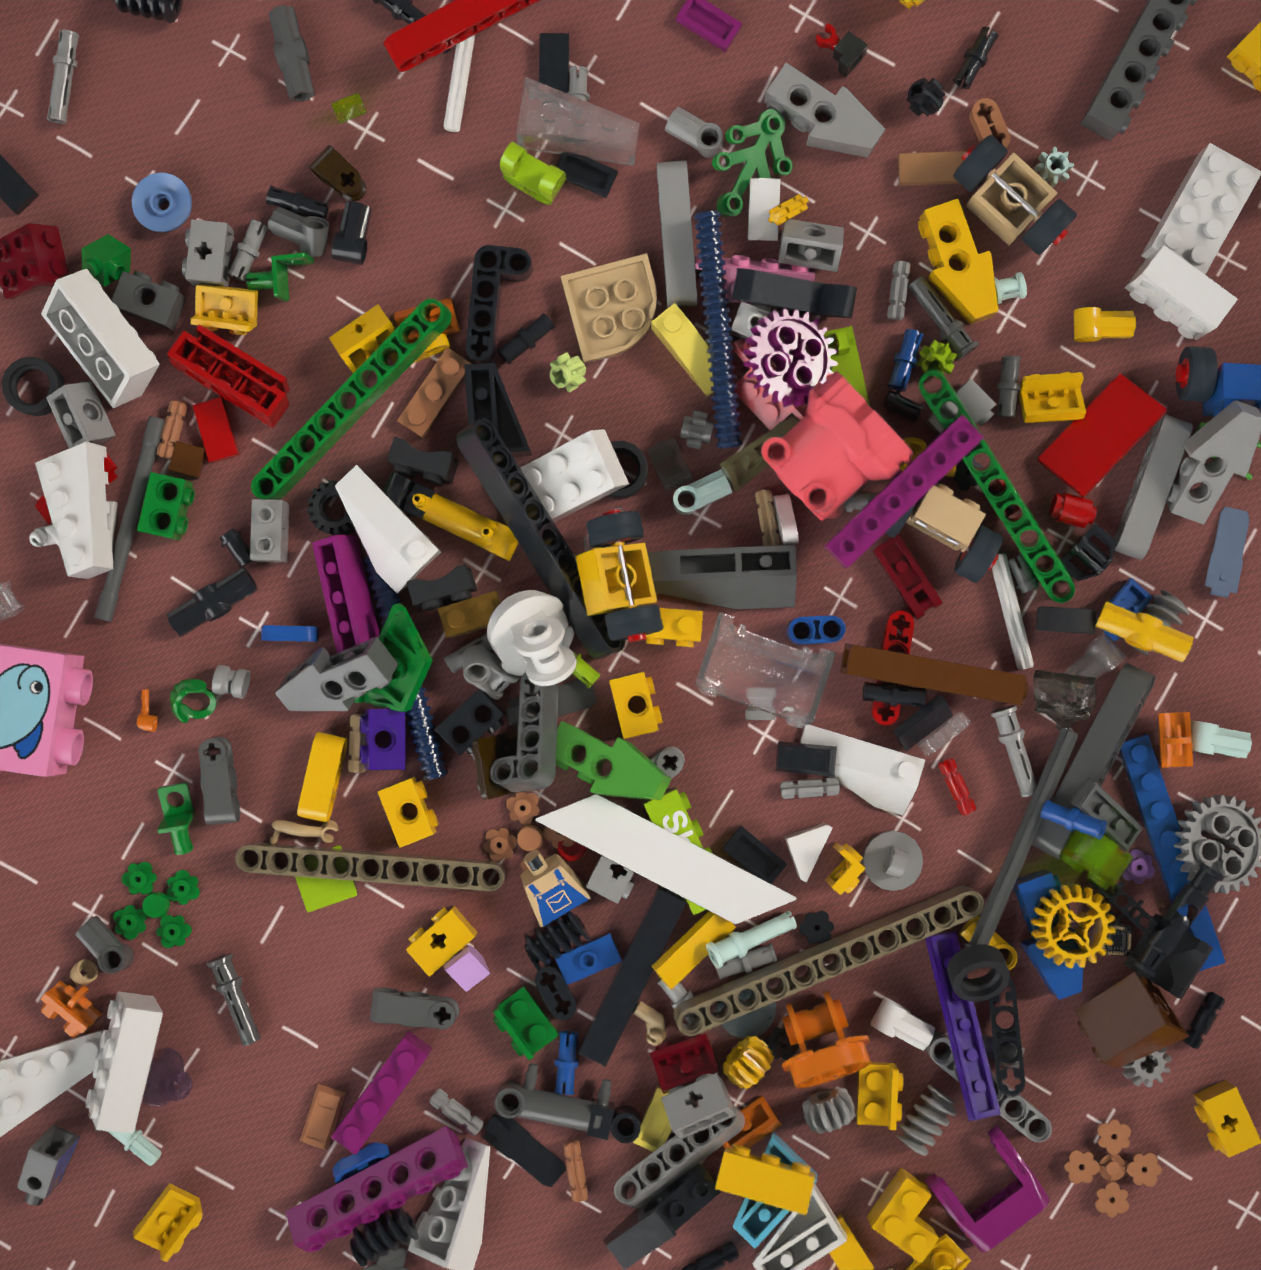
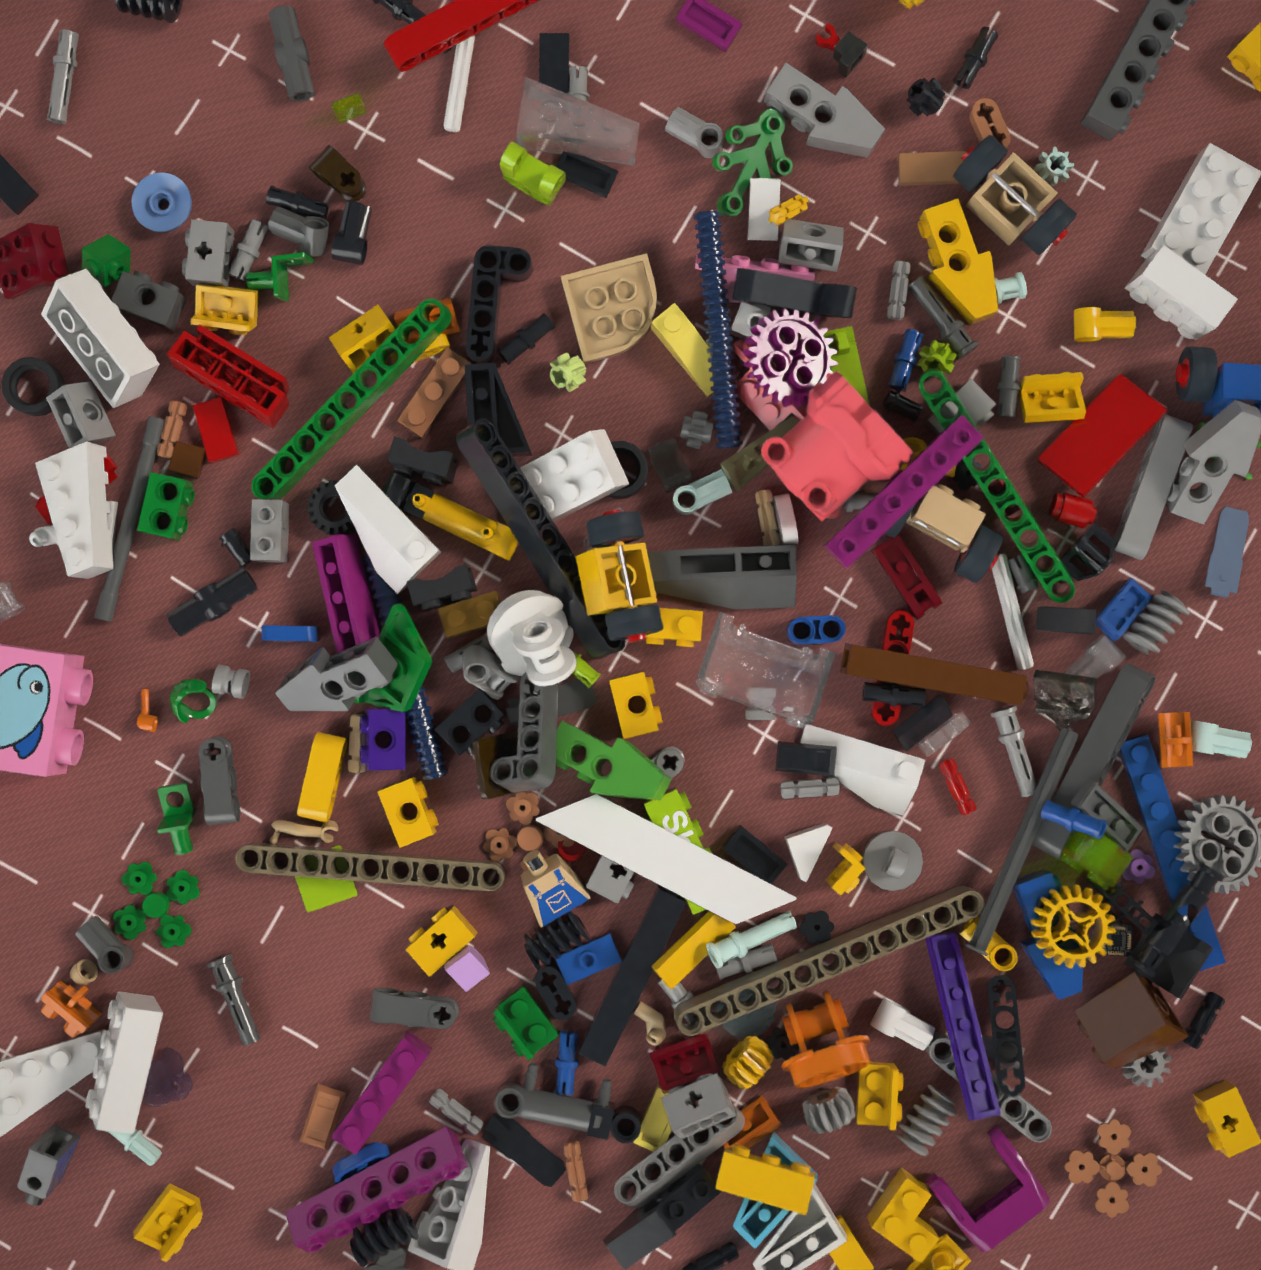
(676, 233): light grey beam -> none
(984, 986): black tyre -> none
(1144, 632): yellow piece -> none

